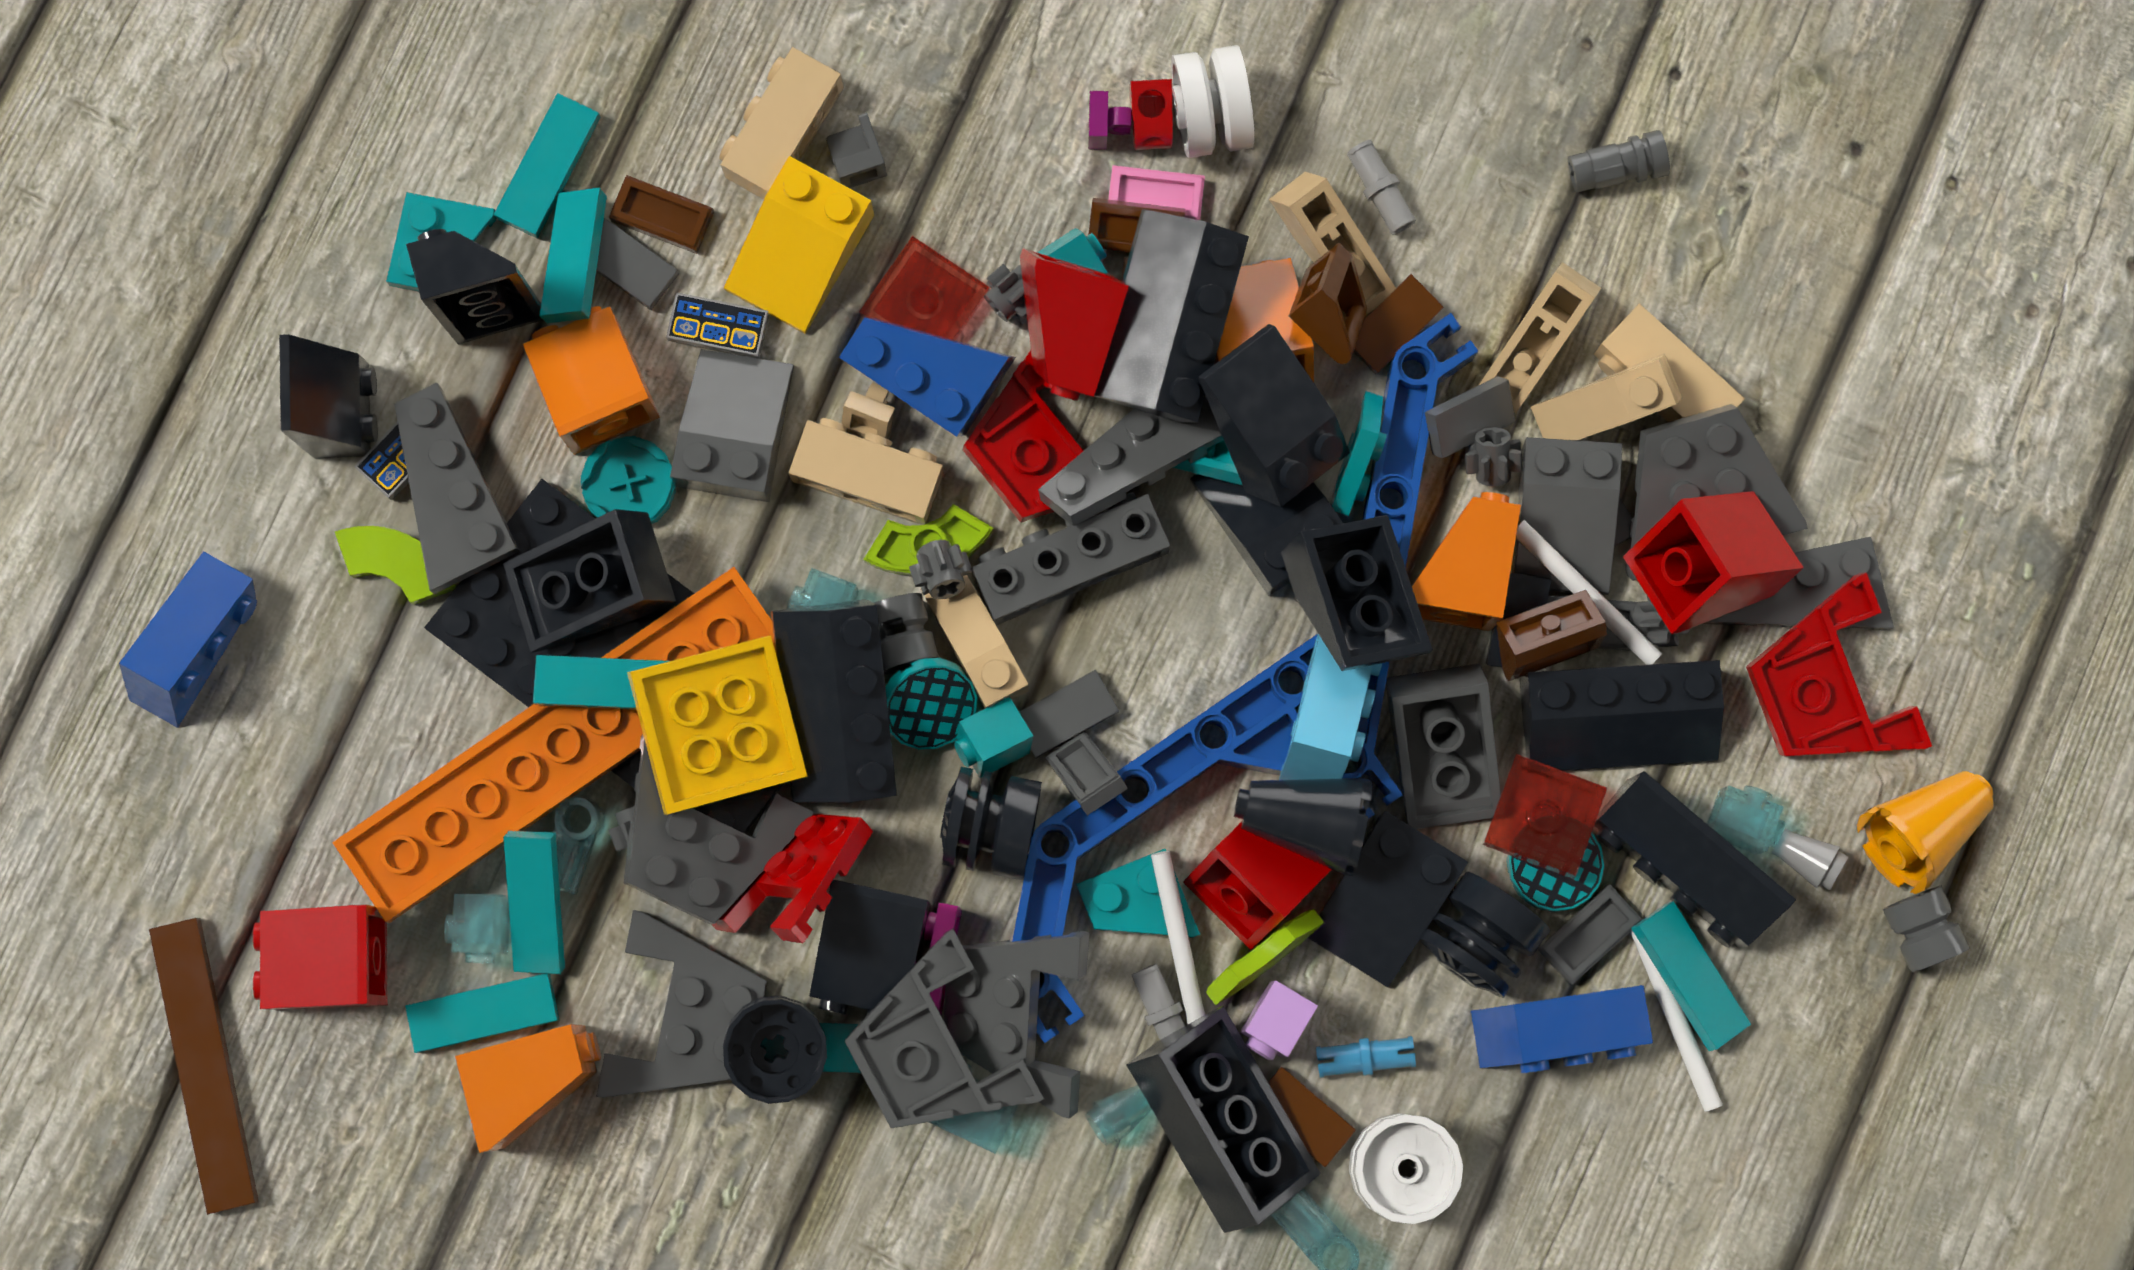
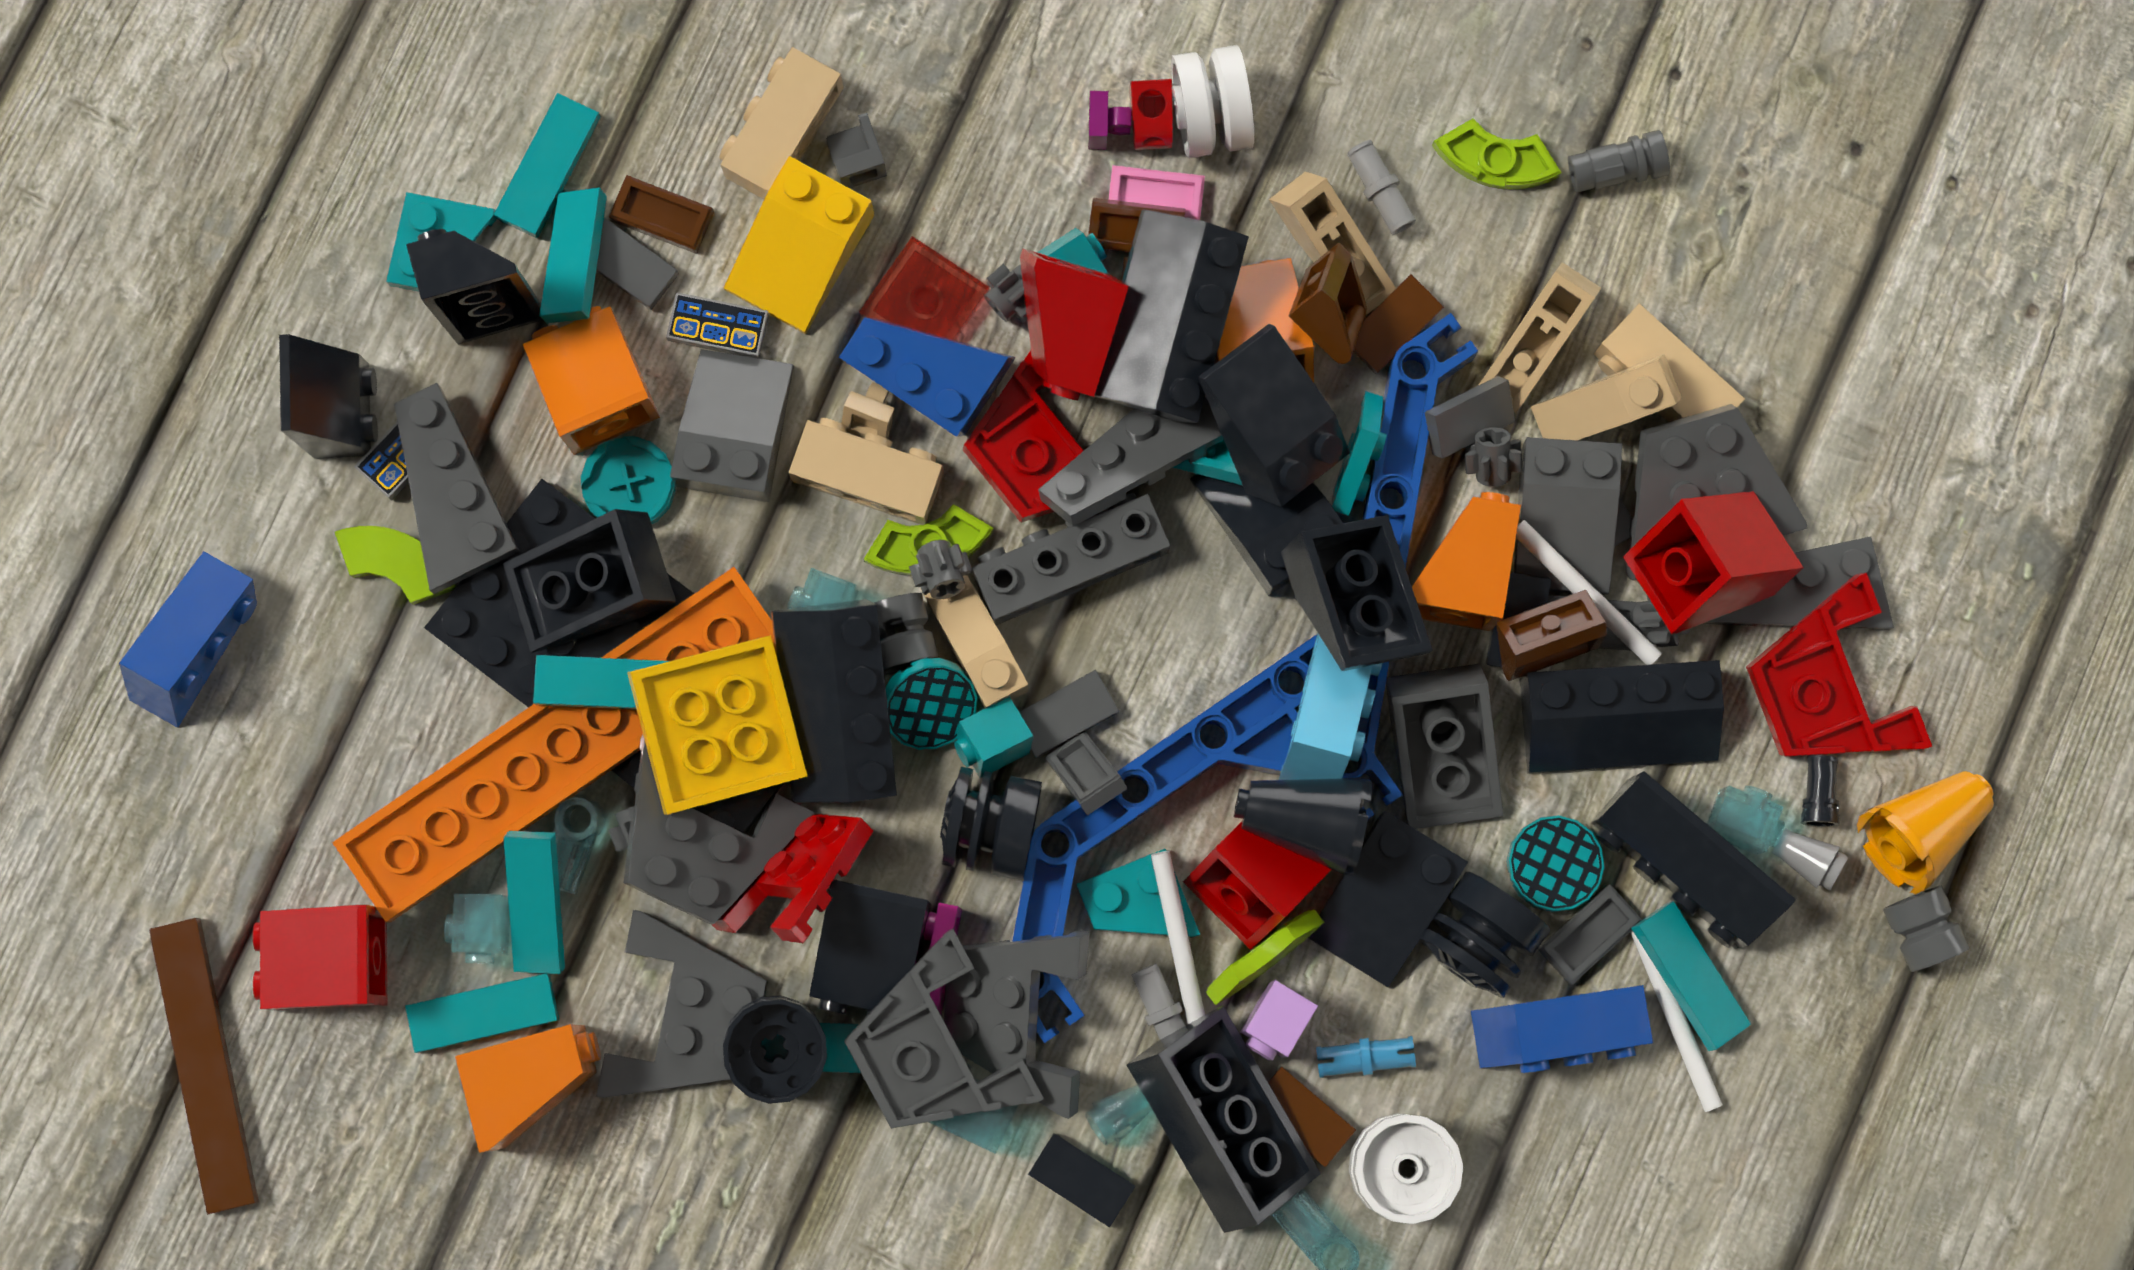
(1081, 1180): none -> black tile
(1495, 160): none -> lime tile
(1545, 816): clear red plate -> none
(1820, 804): none -> black pin

